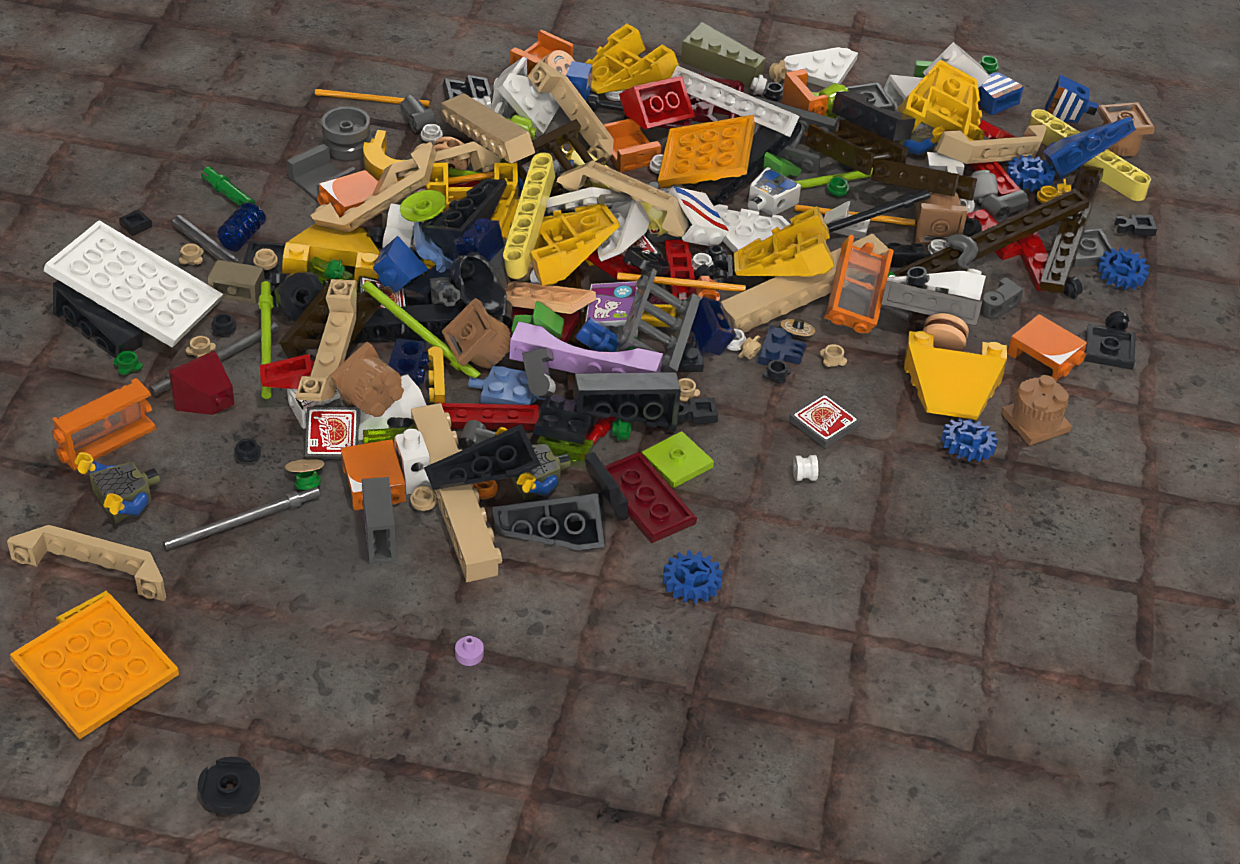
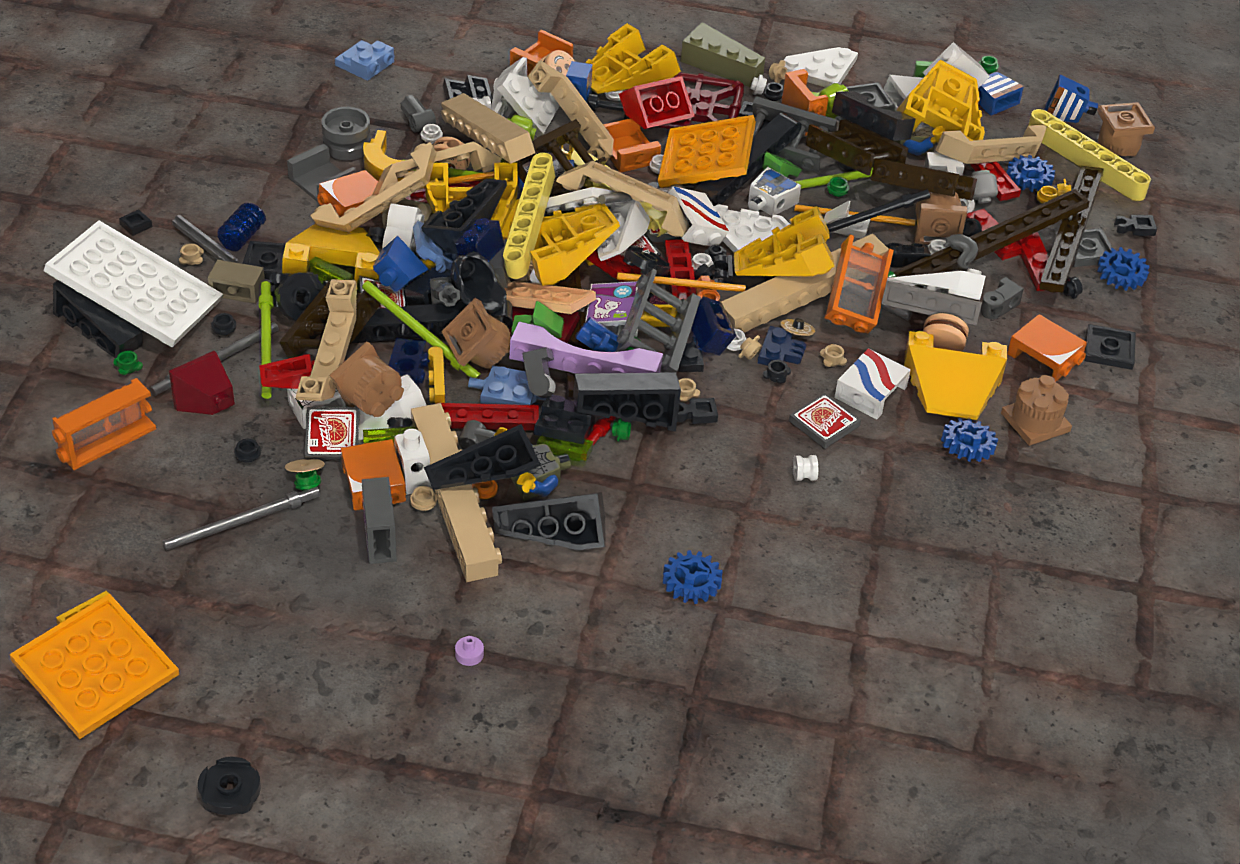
(33, 545): tan slope -> none
(118, 487): torso -> none
(200, 346): tan plate -> none
(223, 185): green pin -> none
(265, 258): tan plate -> none
(334, 269): green plate -> none
(366, 59): none -> medium blue plate
(367, 97): light orange axle -> none
(422, 205): lime dish -> none
(606, 485): black slope -> none
(650, 498): dark red tile -> none
(678, 459): lime plate -> none
(737, 102): white plate -> none
(871, 382): none -> white panel
(917, 276): black plate -> none
(994, 132): red plate -> none
(1002, 206): dark grey piece -> none
(1078, 149): blue wedge -> none
(1117, 320): black plate -> none

